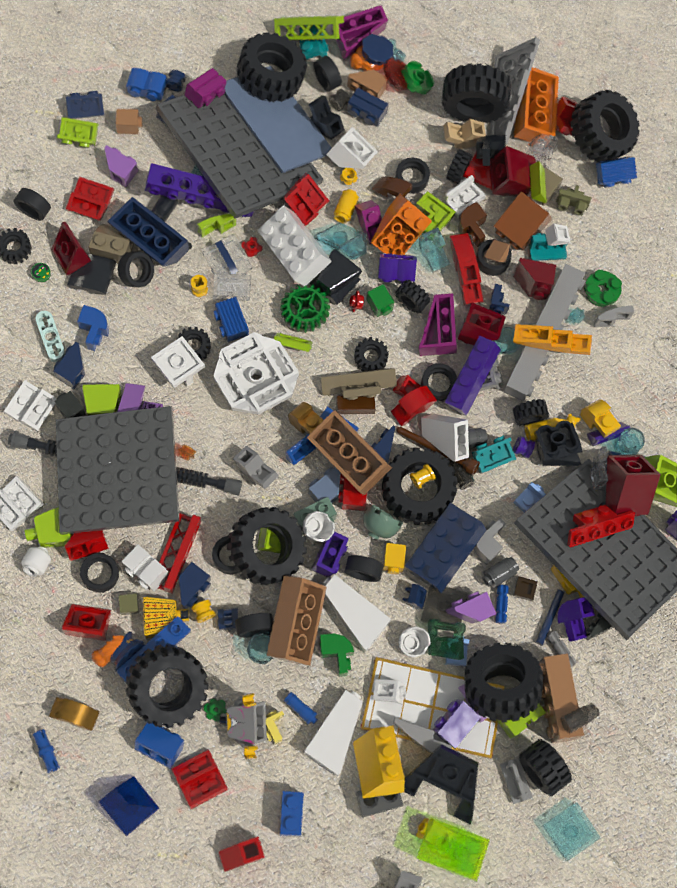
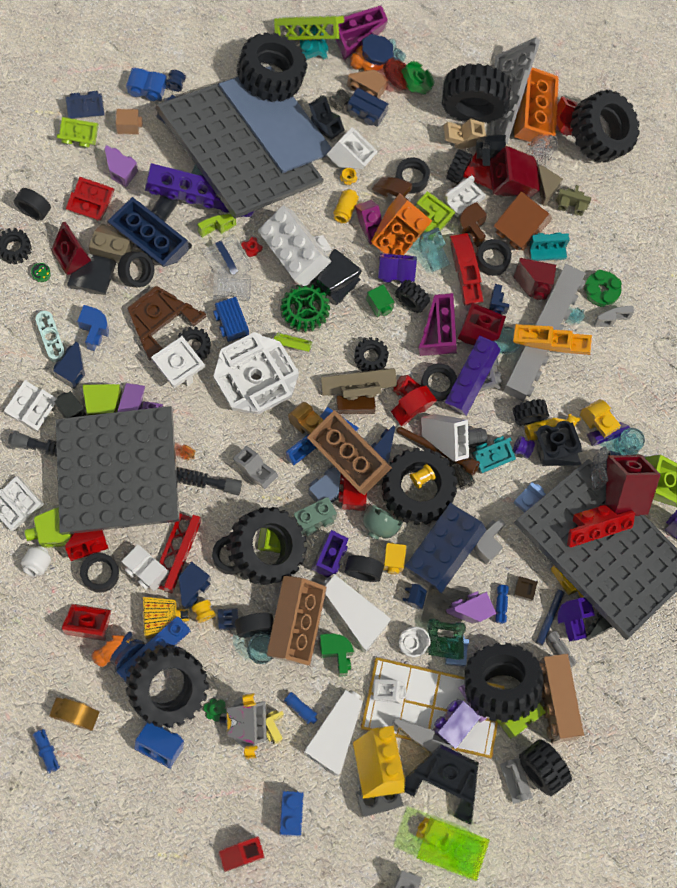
(128, 604): olive piece -> none
(129, 805): clear blue slope -> none
(157, 310): none -> reddish brown wing
(199, 285): yellow bush -> none
(199, 779): red slope -> none
(205, 88): magenta brick -> none
(306, 199): red slope -> none
(318, 526): white hair -> none
(327, 73): black tyre -> none
(344, 239): clear light blue slope -> none
(356, 301): red plate -> none
(498, 251): medium nougat slope -> none
(500, 572): dark grey head -> none
(538, 183): lime slope -> none
(557, 235): white slope -> none
(571, 831): clear light blue plate -> none
(579, 717): clear smoke hinge -> none
(616, 170): blue brick -> none

